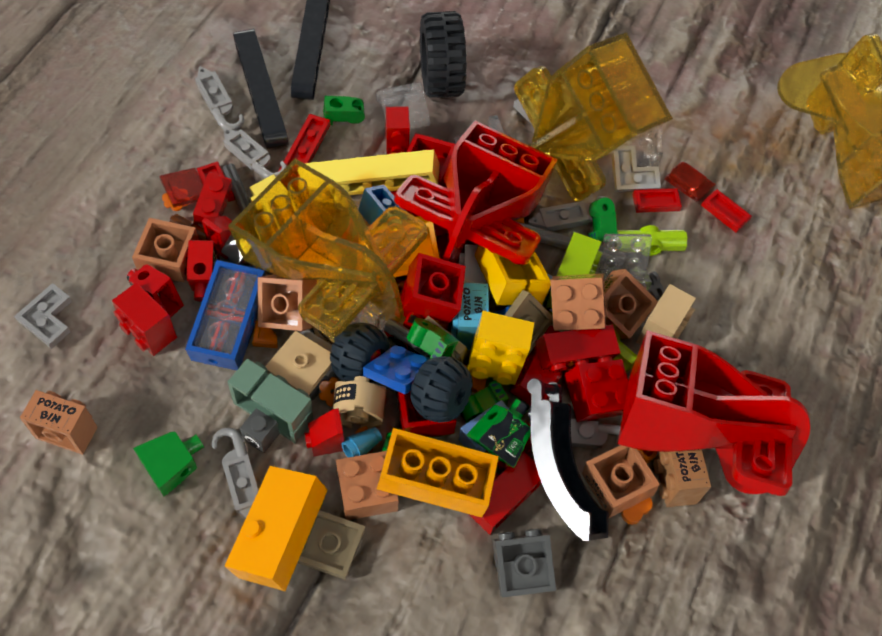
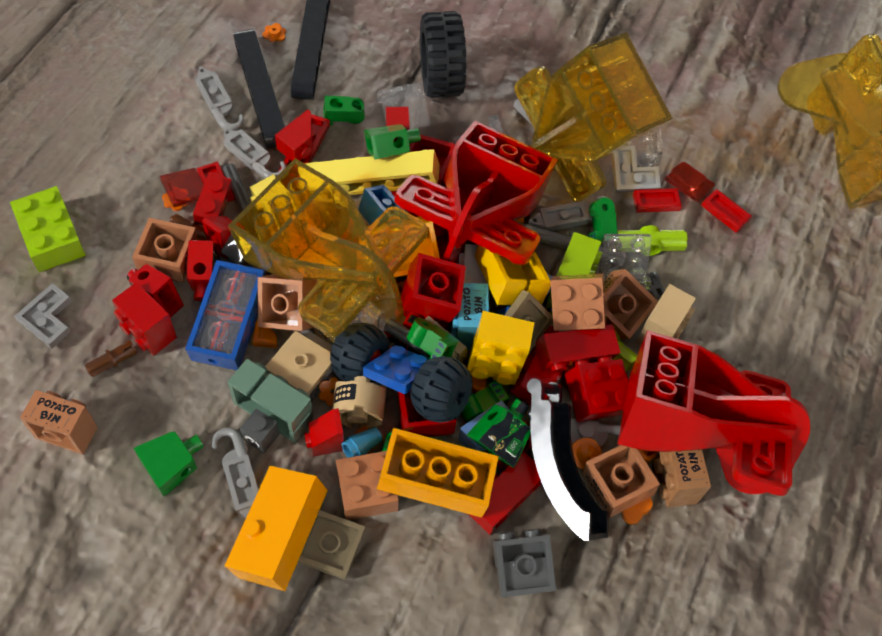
(47, 229): none -> lime brick
(110, 359): none -> reddish brown axle
(274, 32): none -> orange plant
(296, 137): none -> red slope
(381, 144): none -> green torso
(585, 450): none -> orange hat

